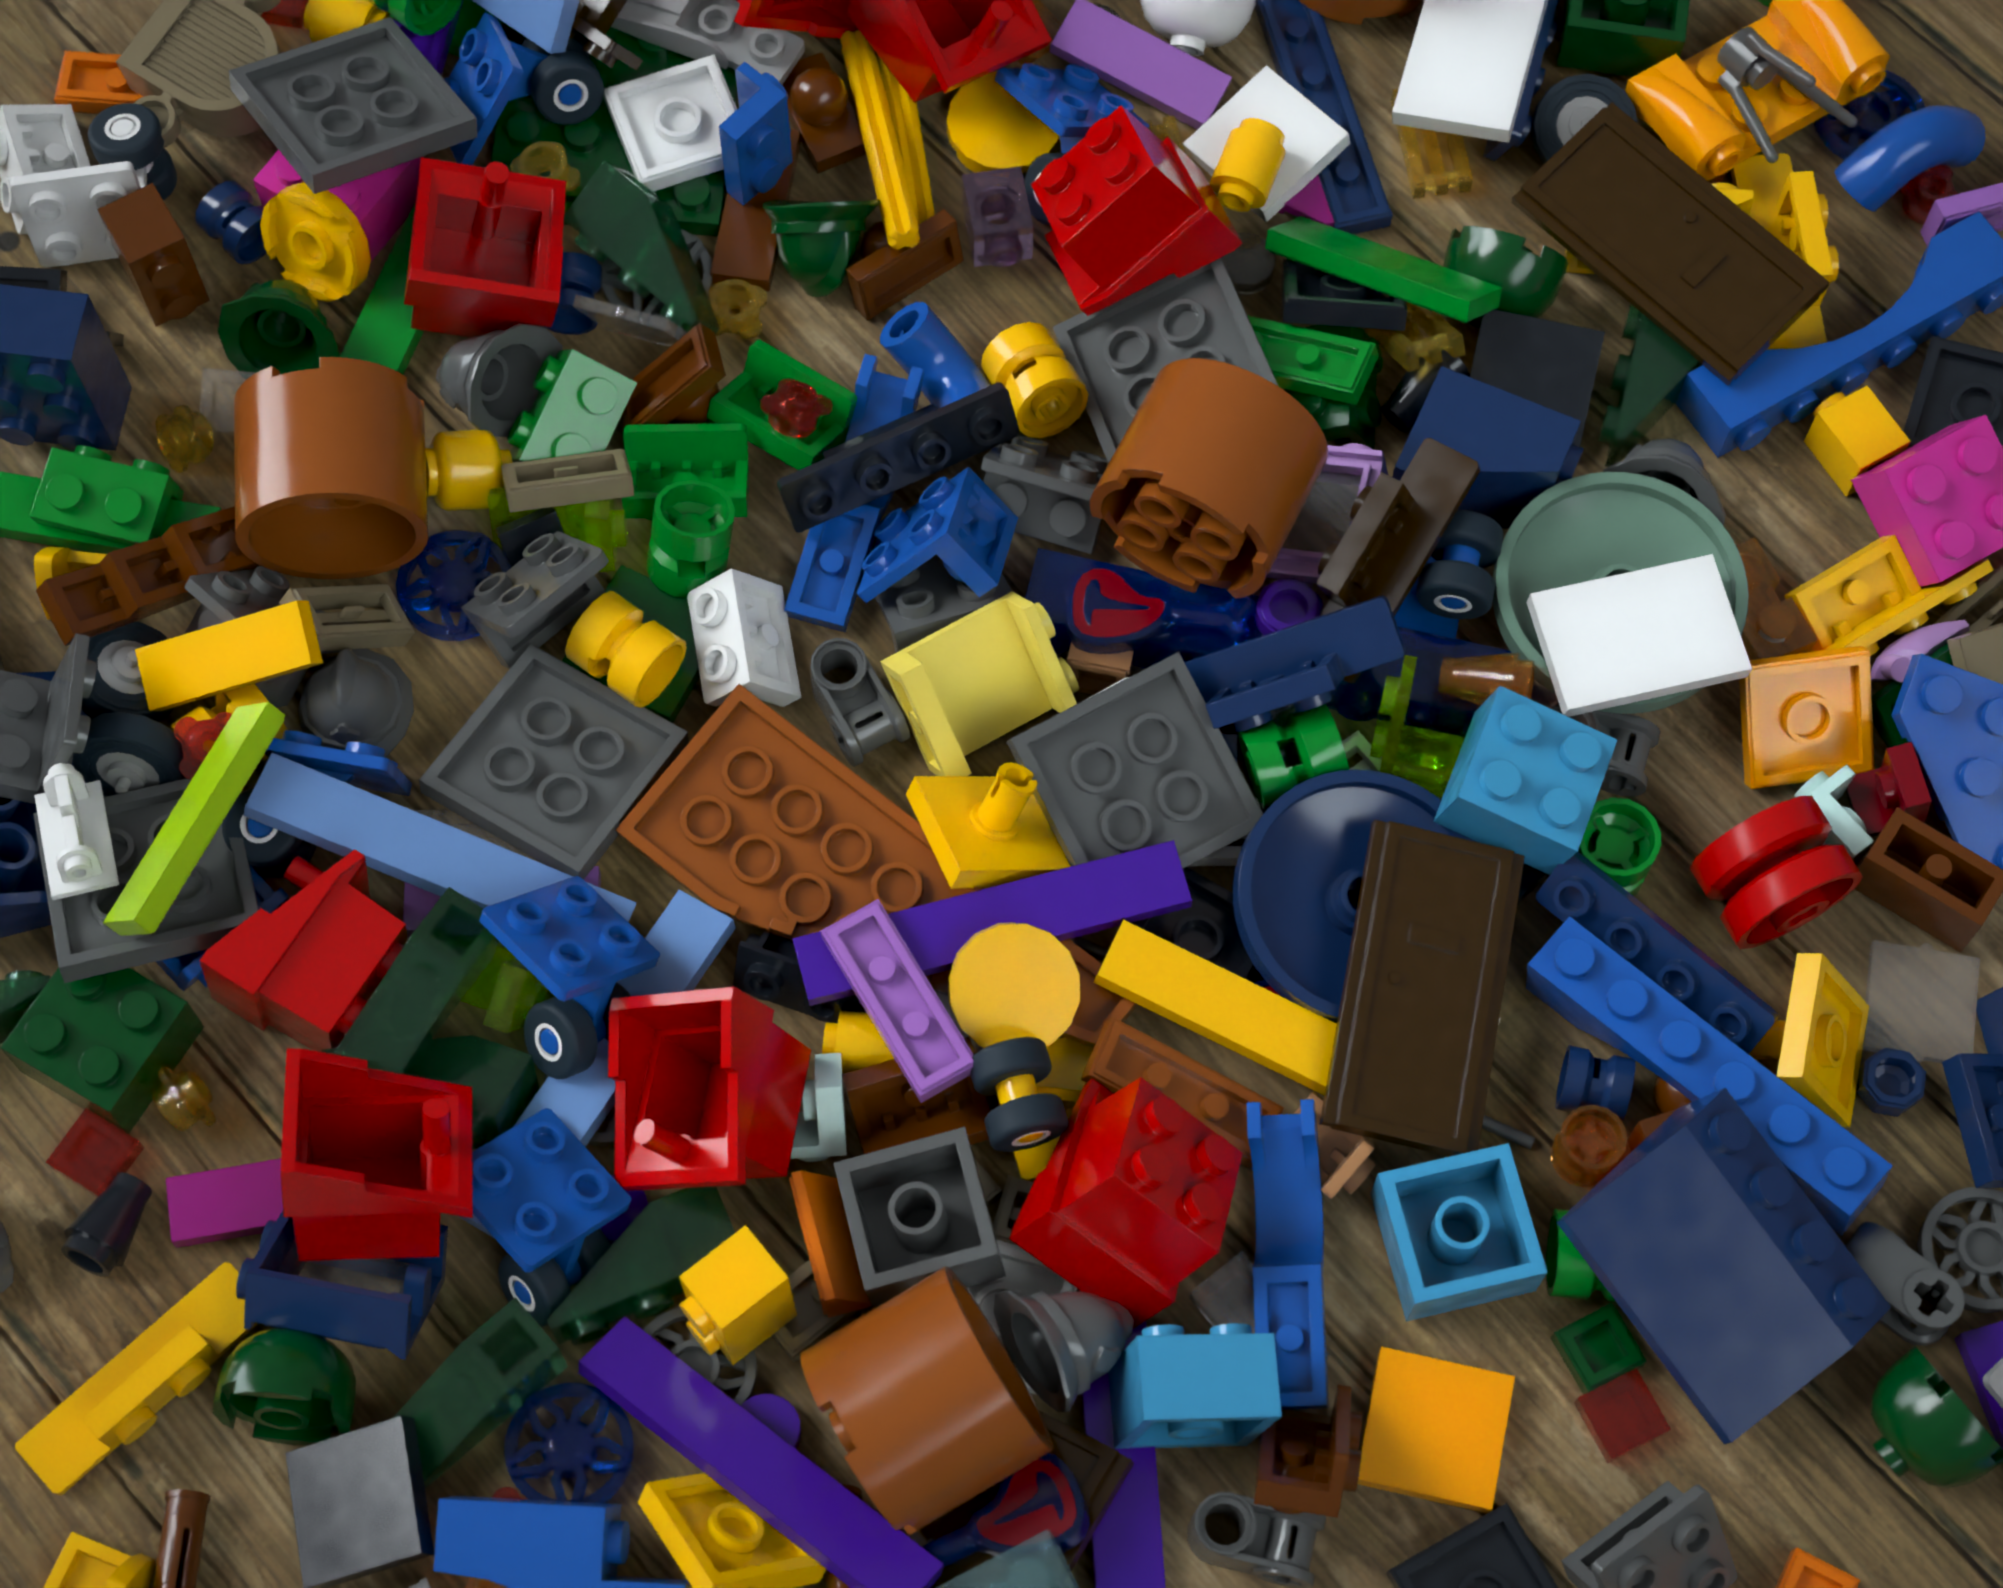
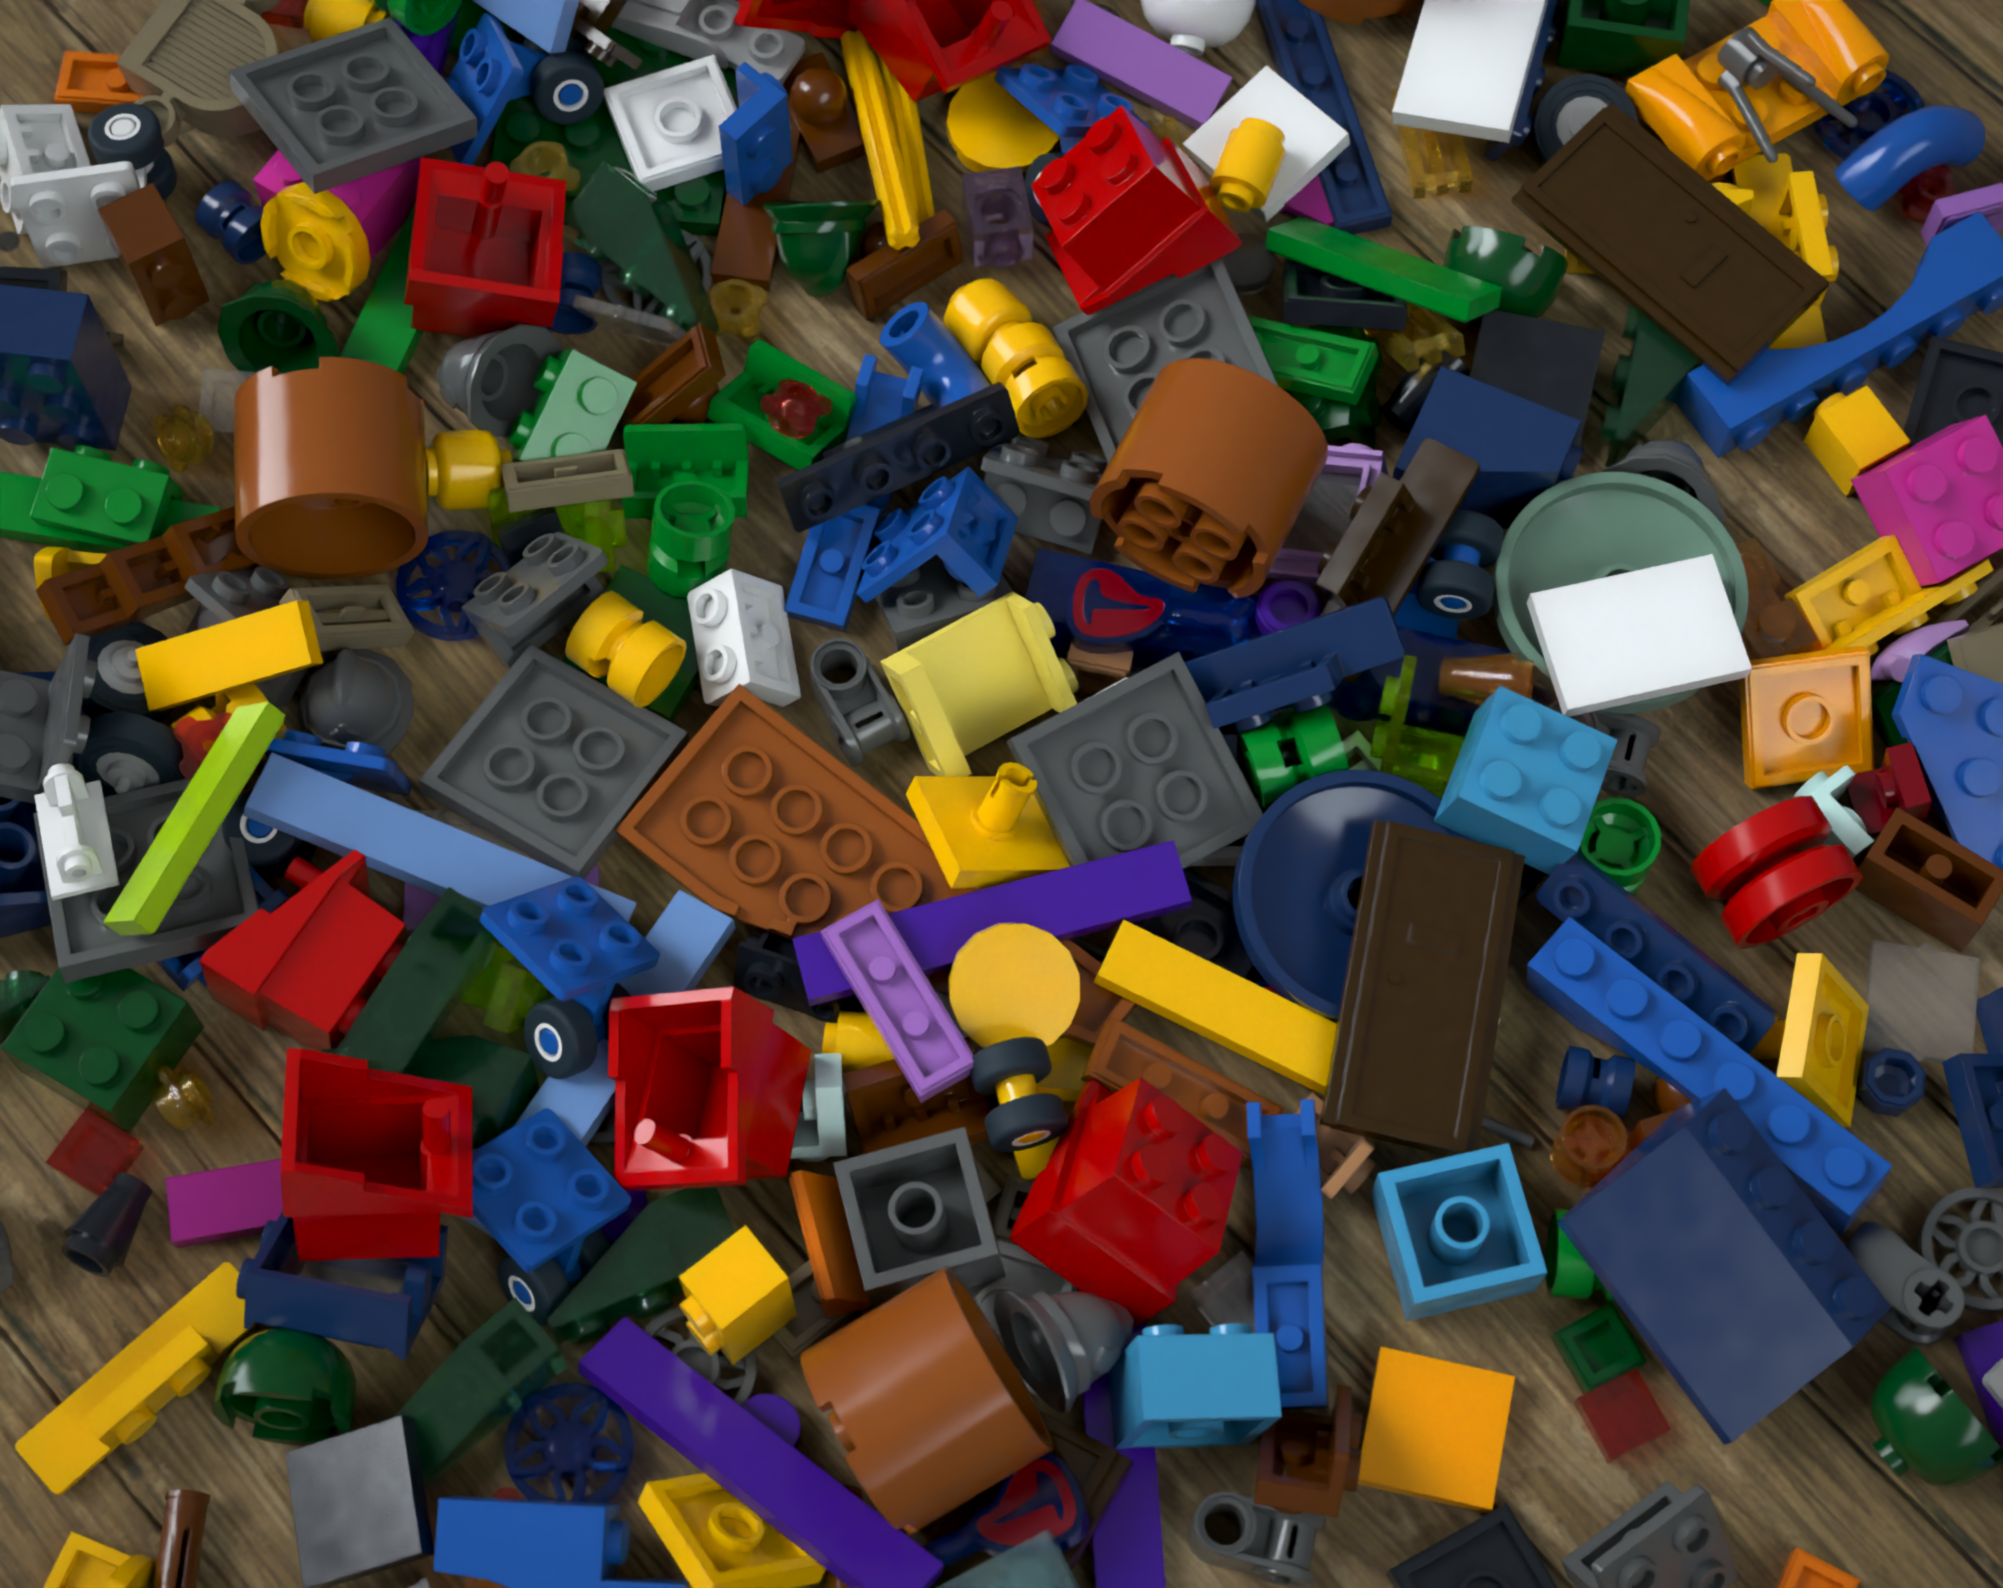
(981, 313): none -> yellow head

